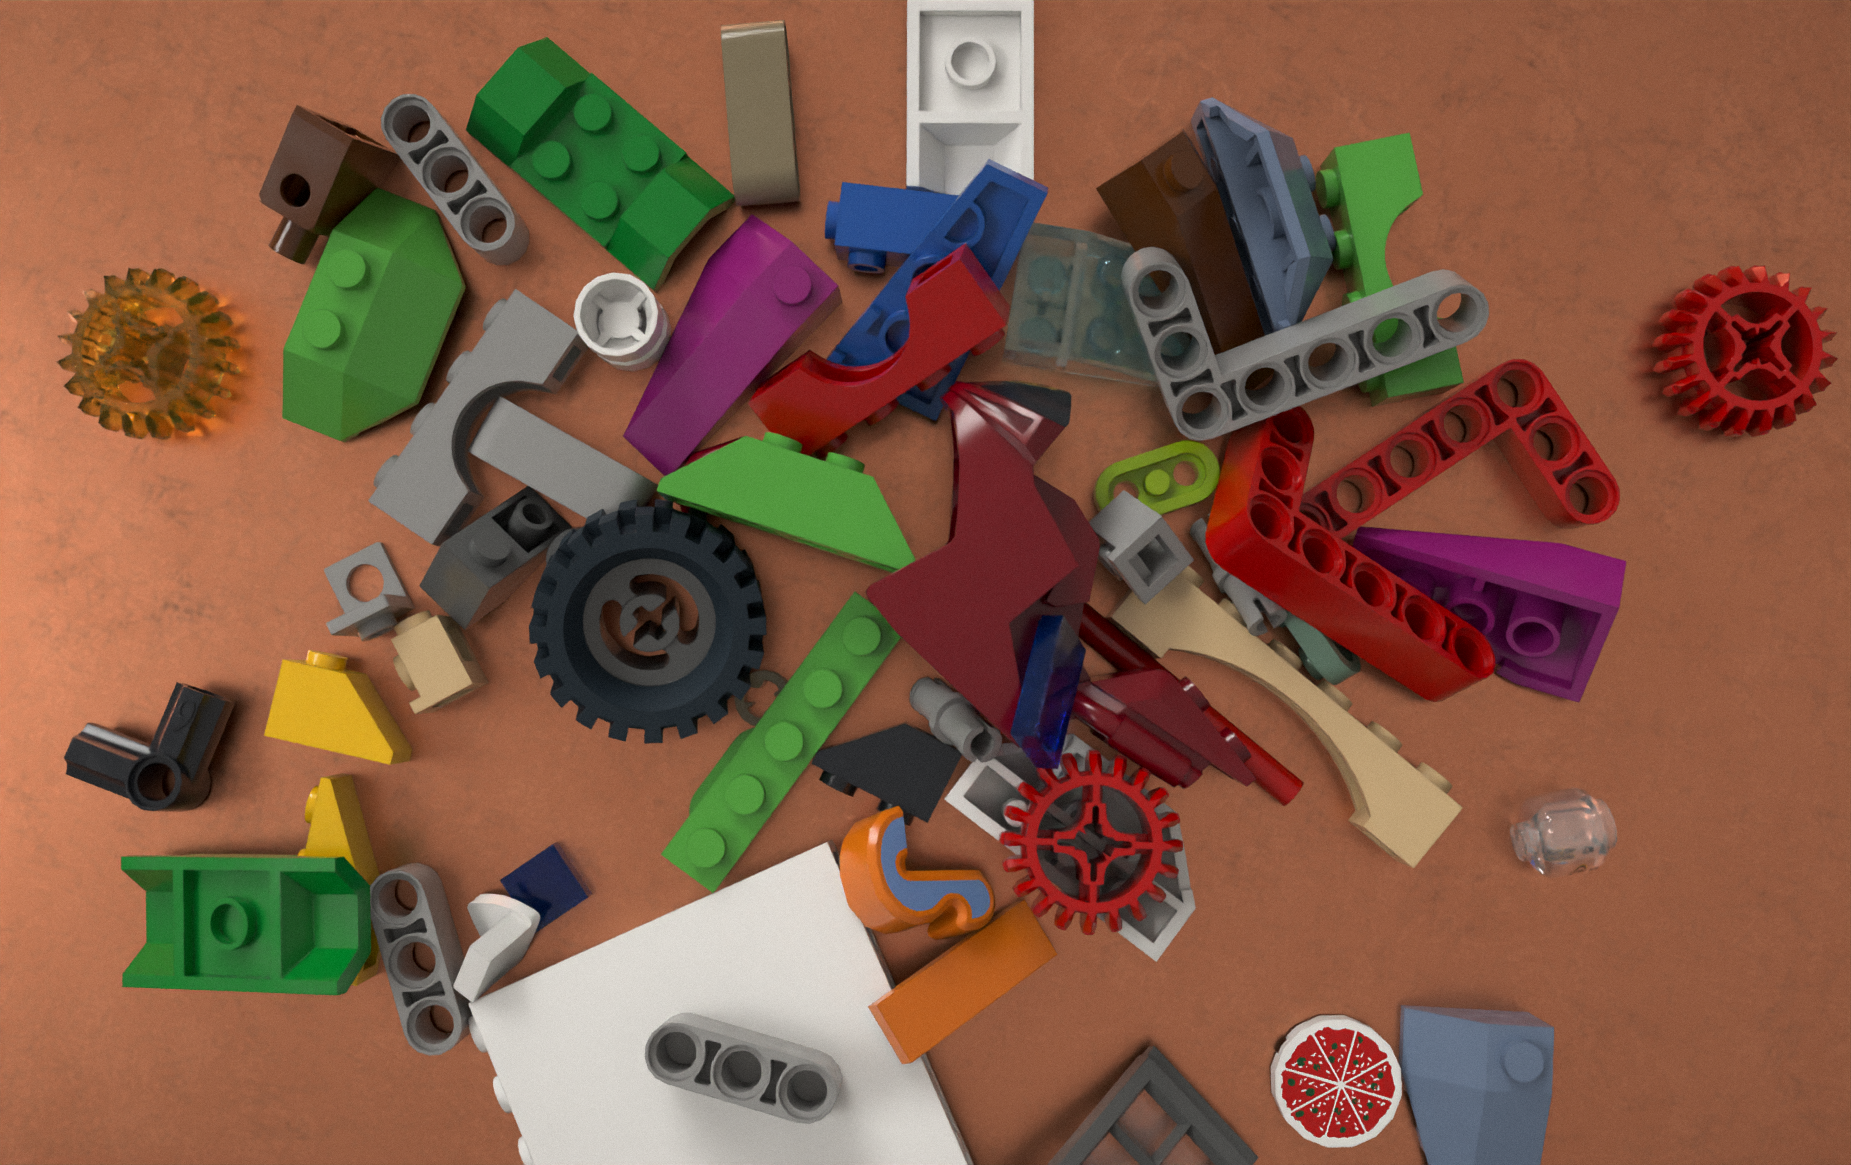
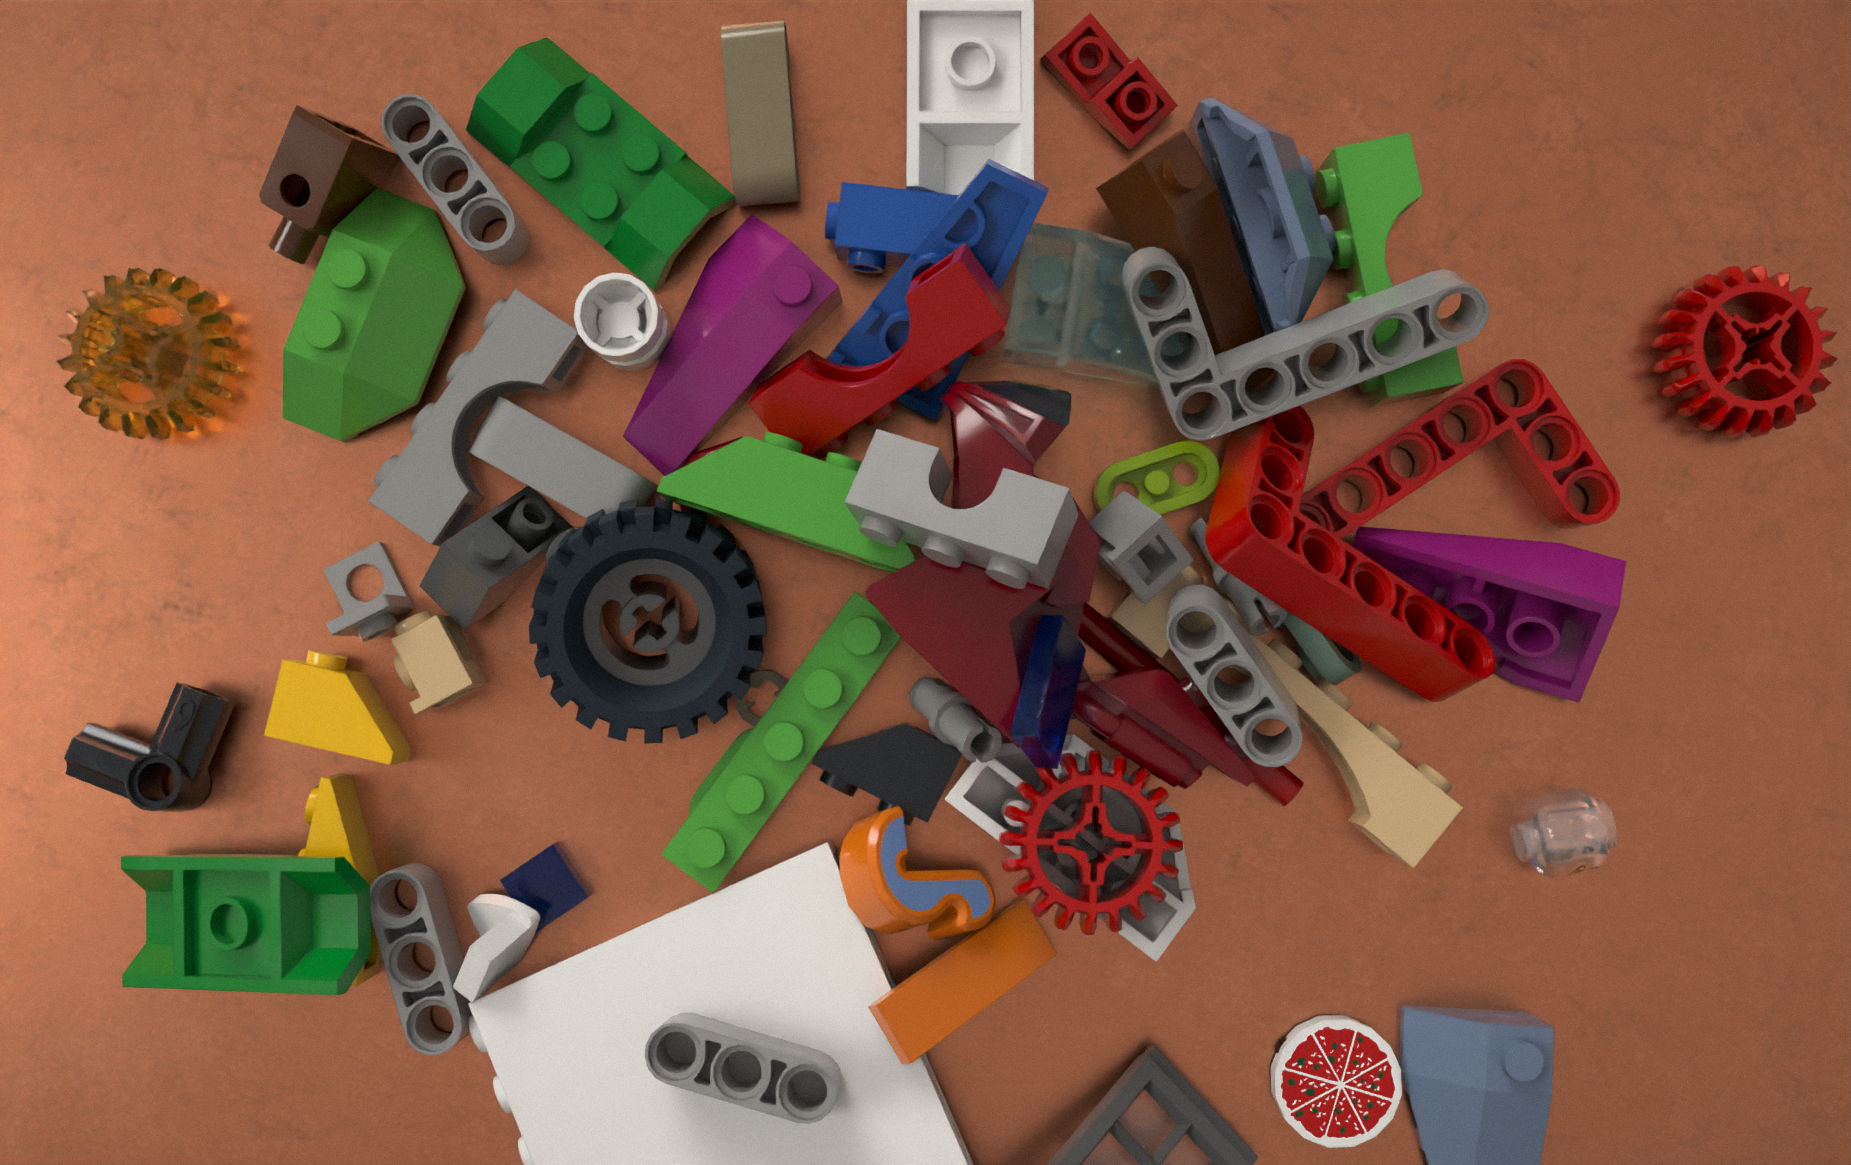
(1011, 534): none -> light grey arch
(1107, 83): none -> red slope
(1240, 704): none -> light grey beam

